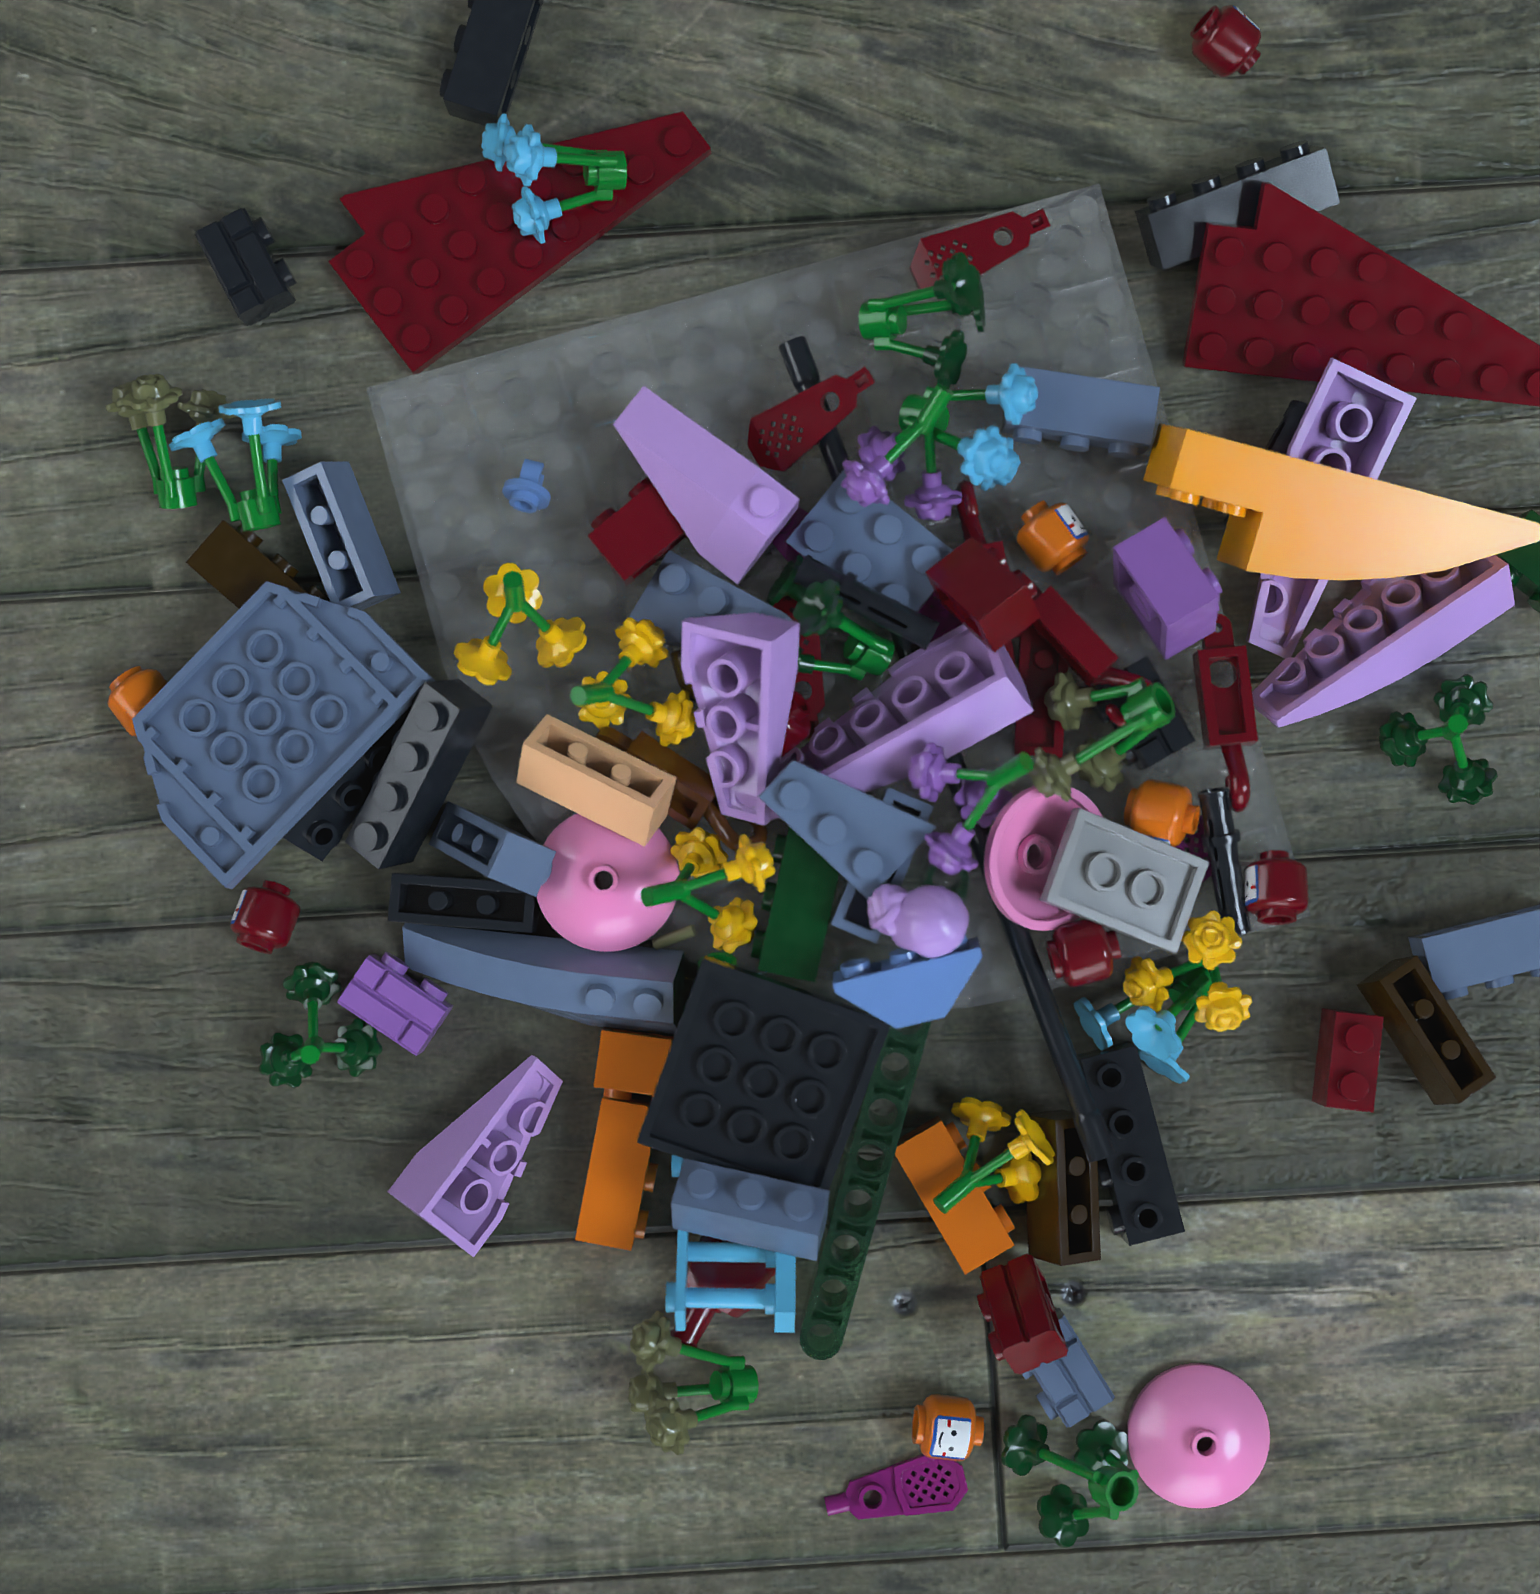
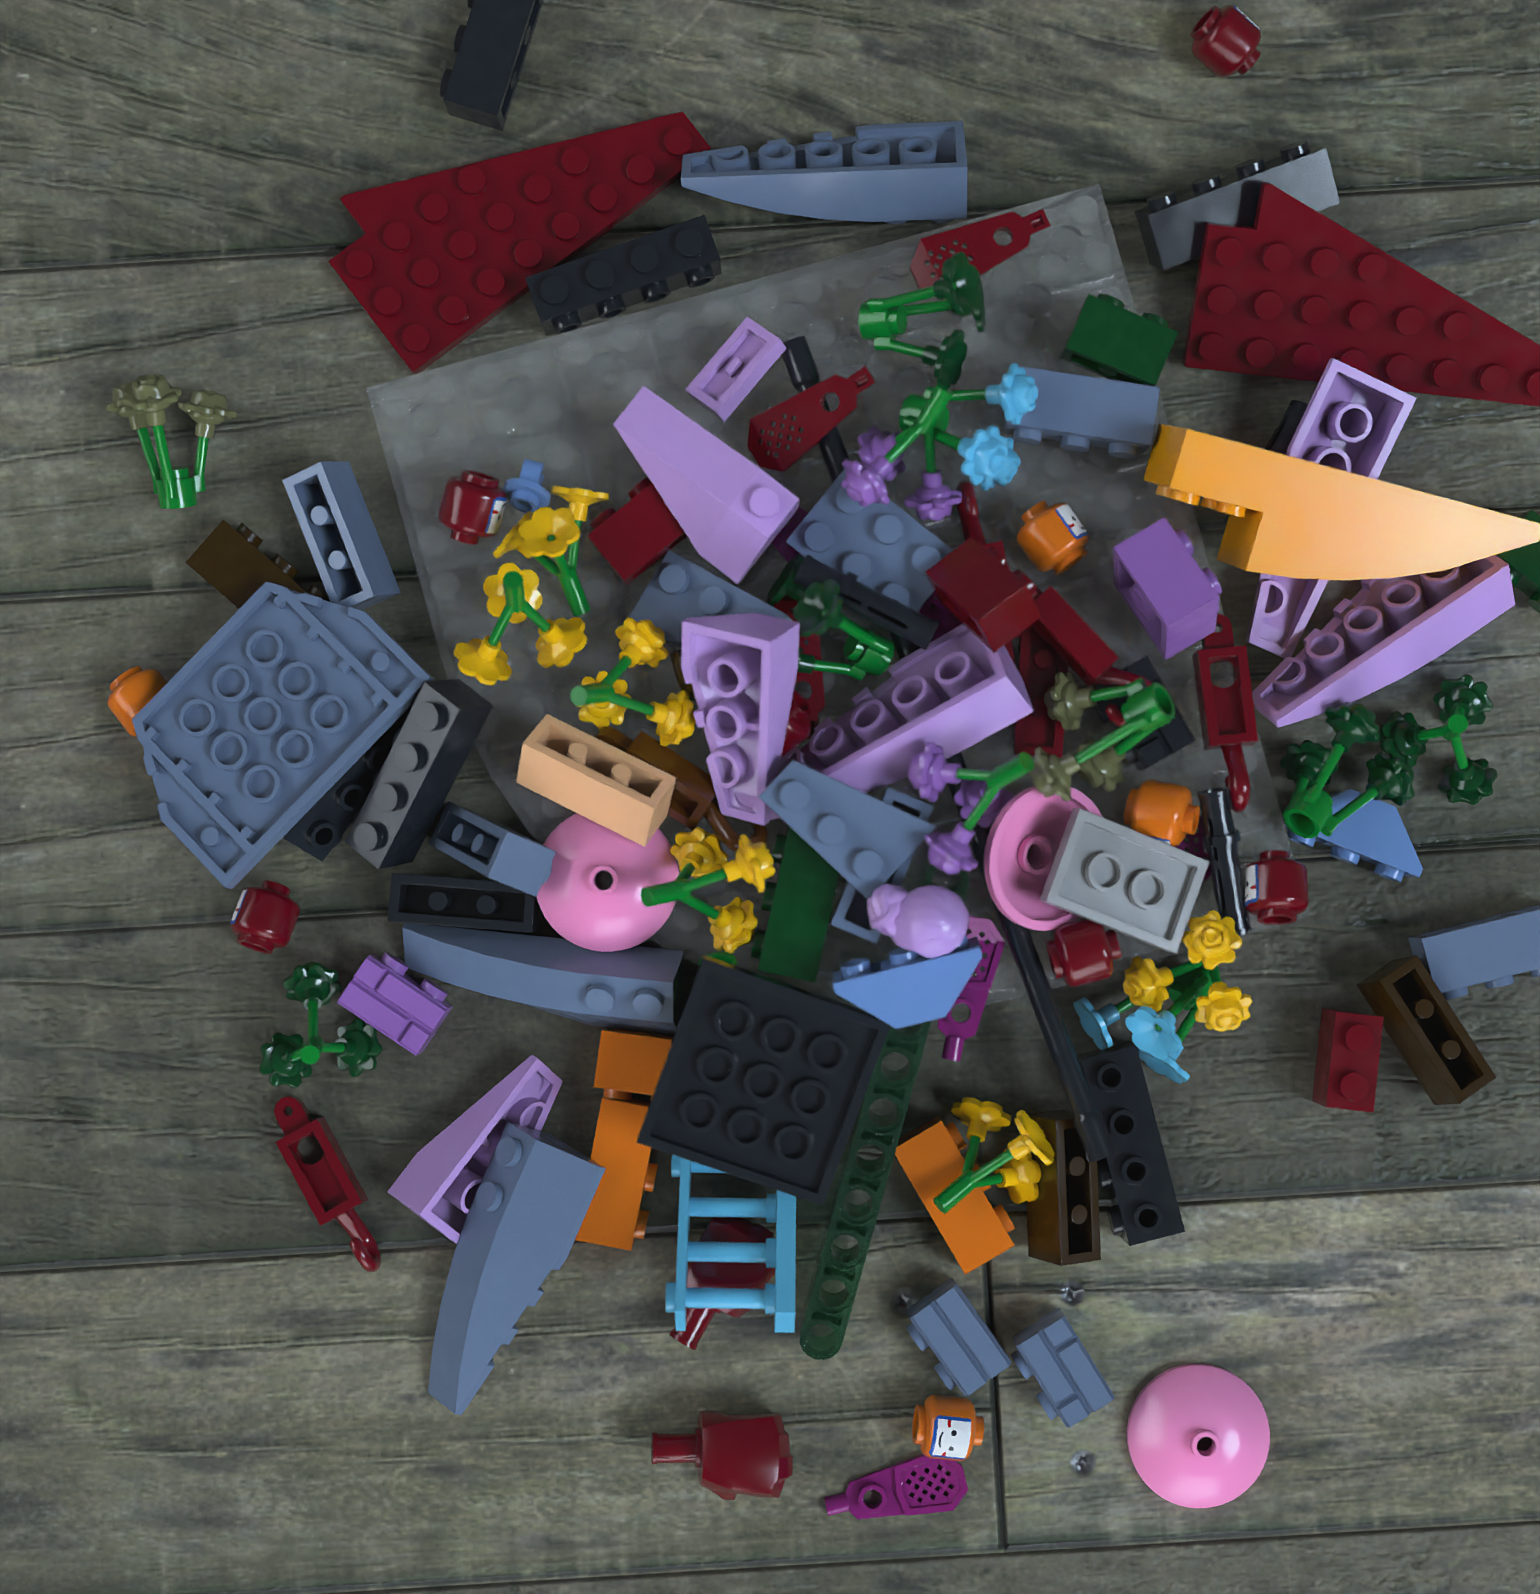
(246, 266): black brick -> none
(258, 506): plant -> none
(328, 1184): none -> dark red piece
(472, 506): none -> dark red head
(508, 1246): none -> sand blue wedge
(526, 157): medium azure plant -> none
(549, 533): none -> yellow plant
(625, 275): none -> black brick
(668, 1425): olive plant -> none
(674, 937): olive piece -> none
(732, 1453): none -> dark red piece
(735, 369): none -> lavender plate
(750, 1209): sand blue brick -> none
(870, 177): none -> sand blue wedge
(957, 1337): none -> sand blue brick
(975, 990): none -> magenta piece
(1022, 1315): dark red brick -> none
(1099, 1459): dark green plant -> none
(1119, 341): none -> dark green brick
(1313, 765): none -> dark green plant
(1369, 834): none -> medium blue slope

